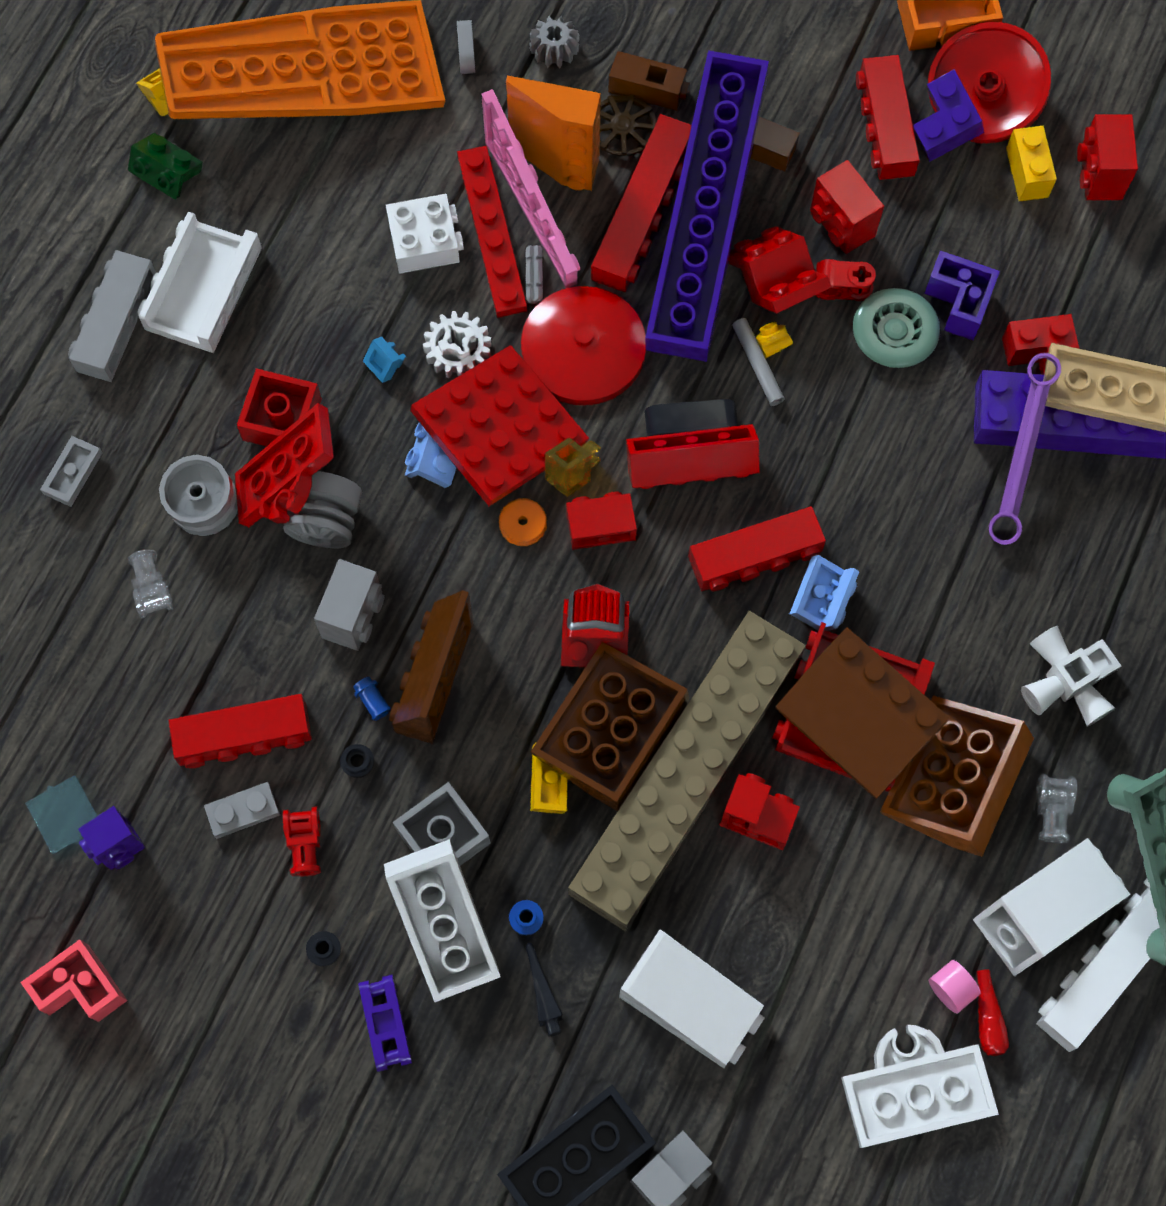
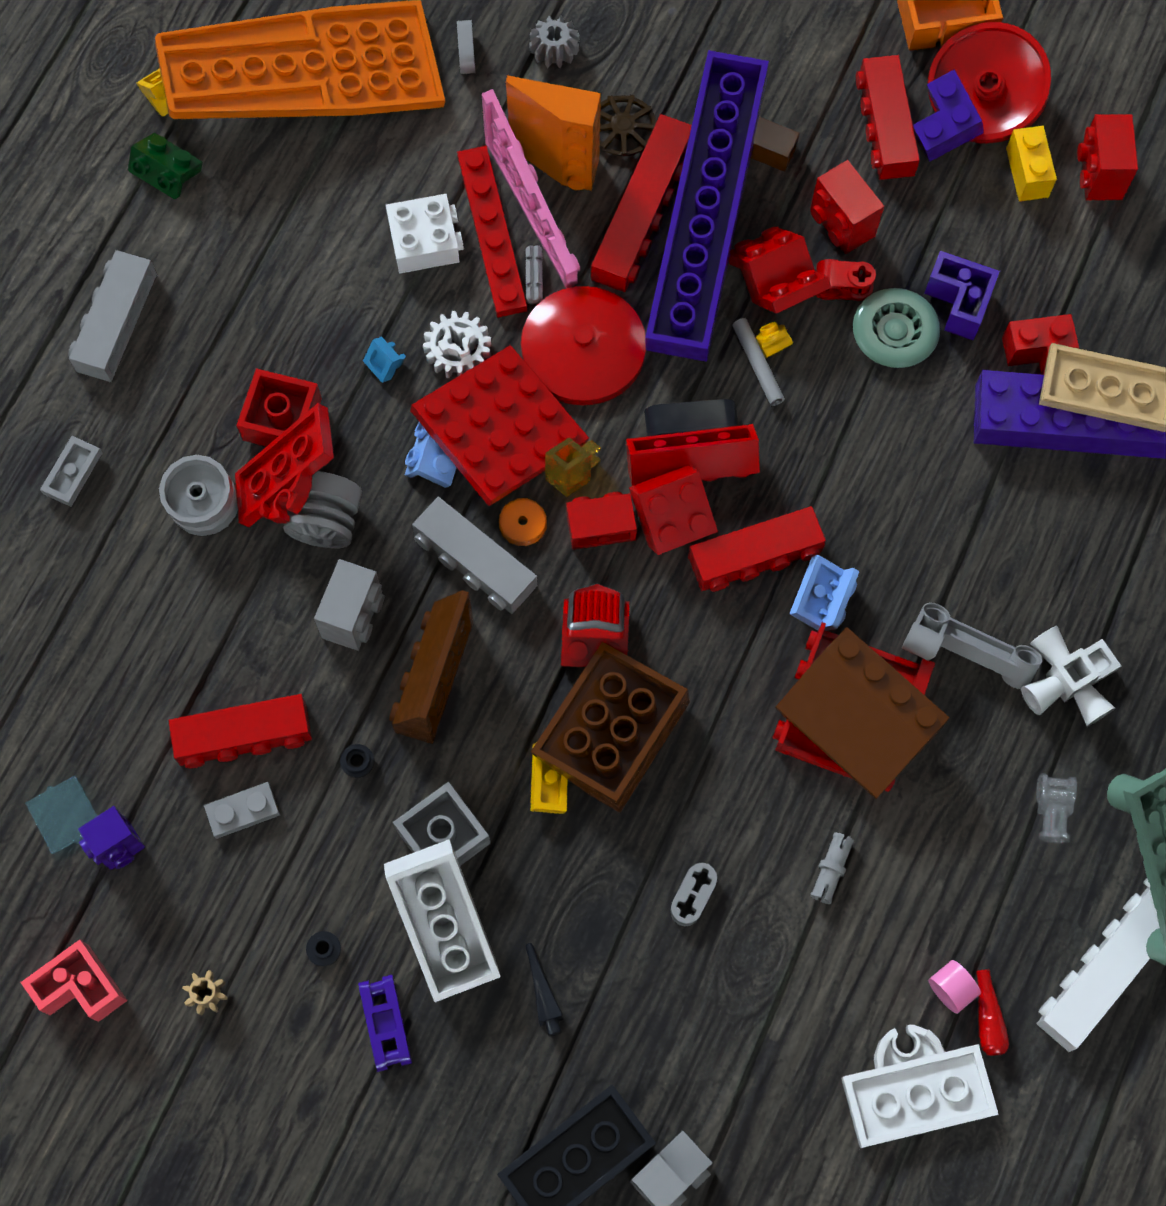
(149, 588): clear connector -> none
(199, 283): white panel -> none
(201, 984): none -> tan gear
(302, 836): red connector -> none
(371, 698): blue pin -> none
(474, 555): none -> light grey brick
(526, 928): blue plate -> none
(648, 80): reddish brown brick -> none
(673, 509): none -> red brick
(686, 771): dark tan brick -> none
(686, 890): none -> light grey beam
(692, 1000): white slope -> none
(757, 813): red brick -> none
(832, 868): none -> light grey pin
(937, 629): none -> light grey piece
(961, 777): dark orange slope -> none
(1025, 448): medium lavender piece -> none
(1051, 906): white slope -> none

